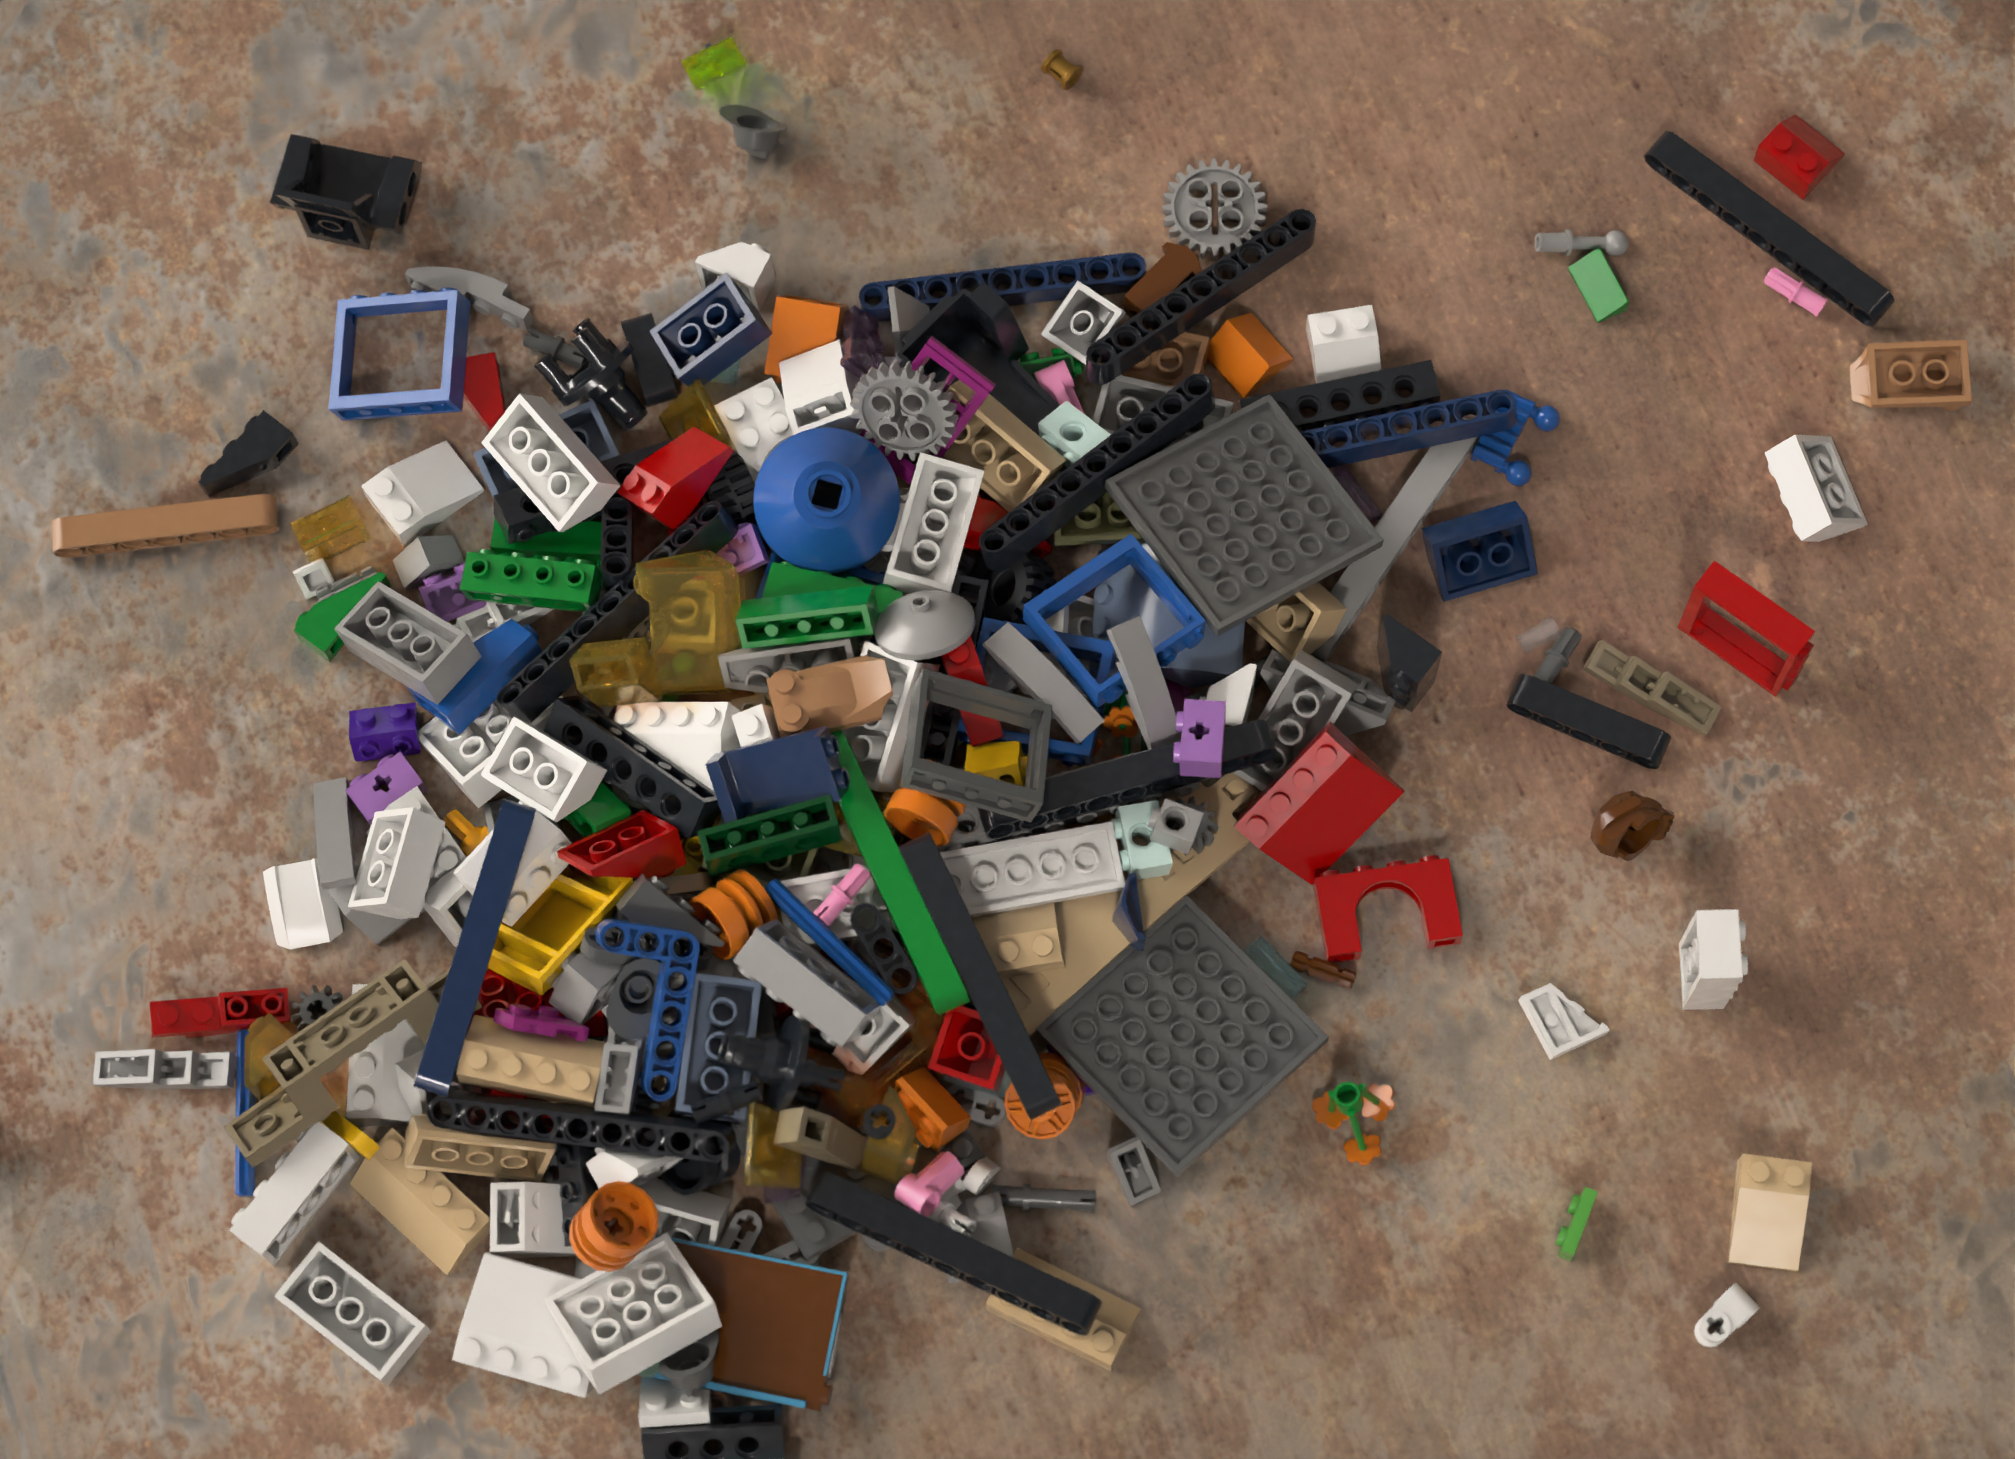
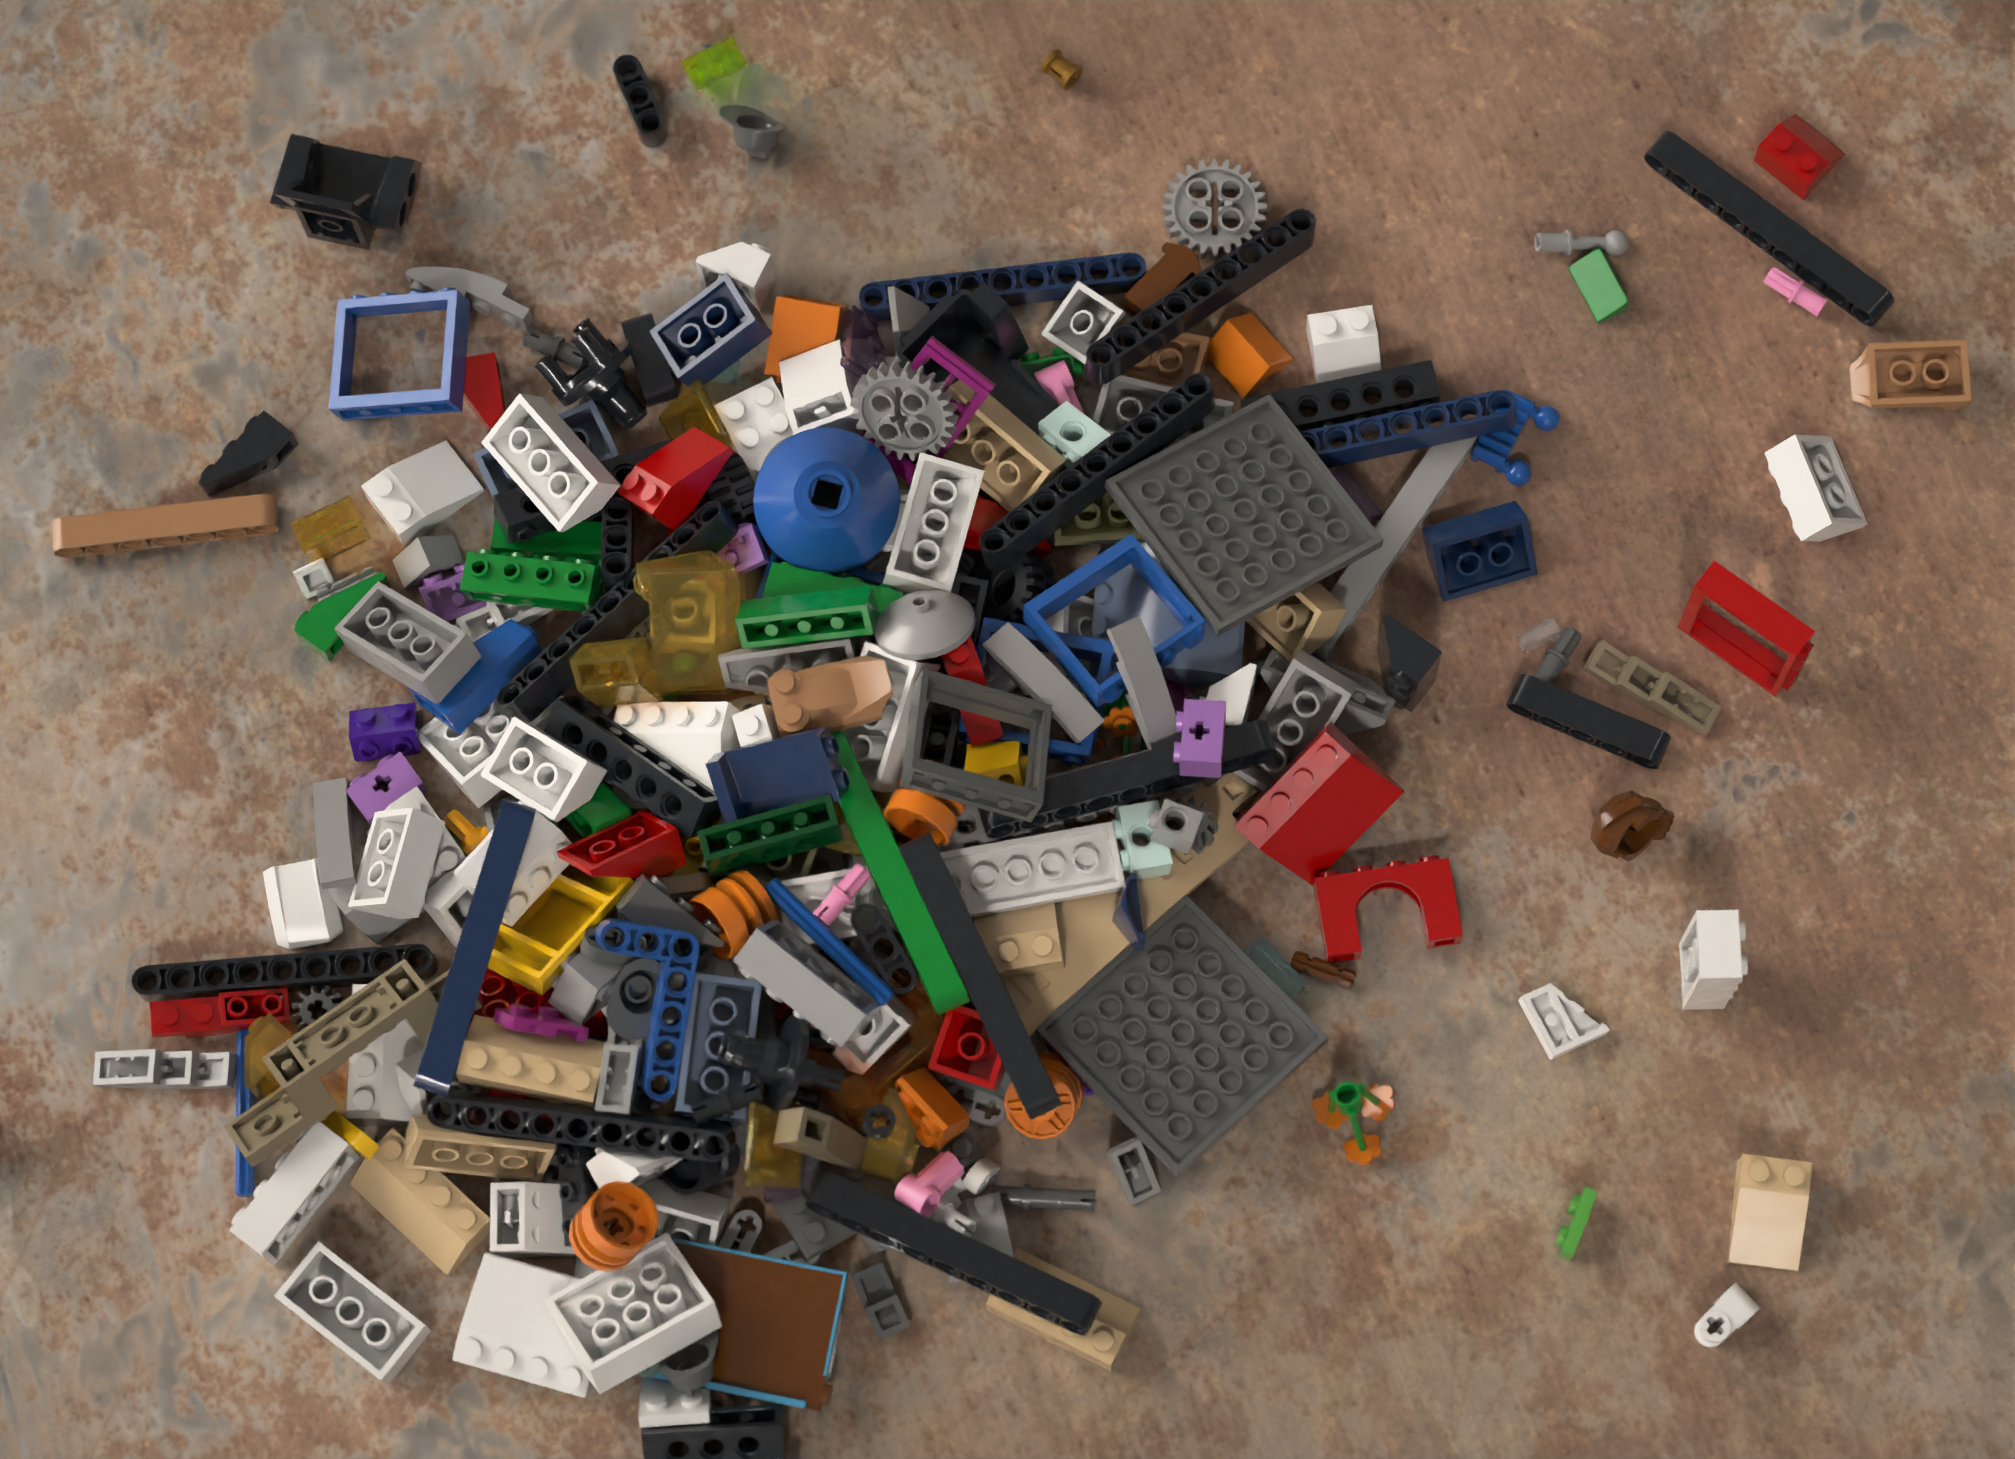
(270, 965): none -> black beam
(639, 87): none -> black beam
(880, 1300): none -> dark grey slope

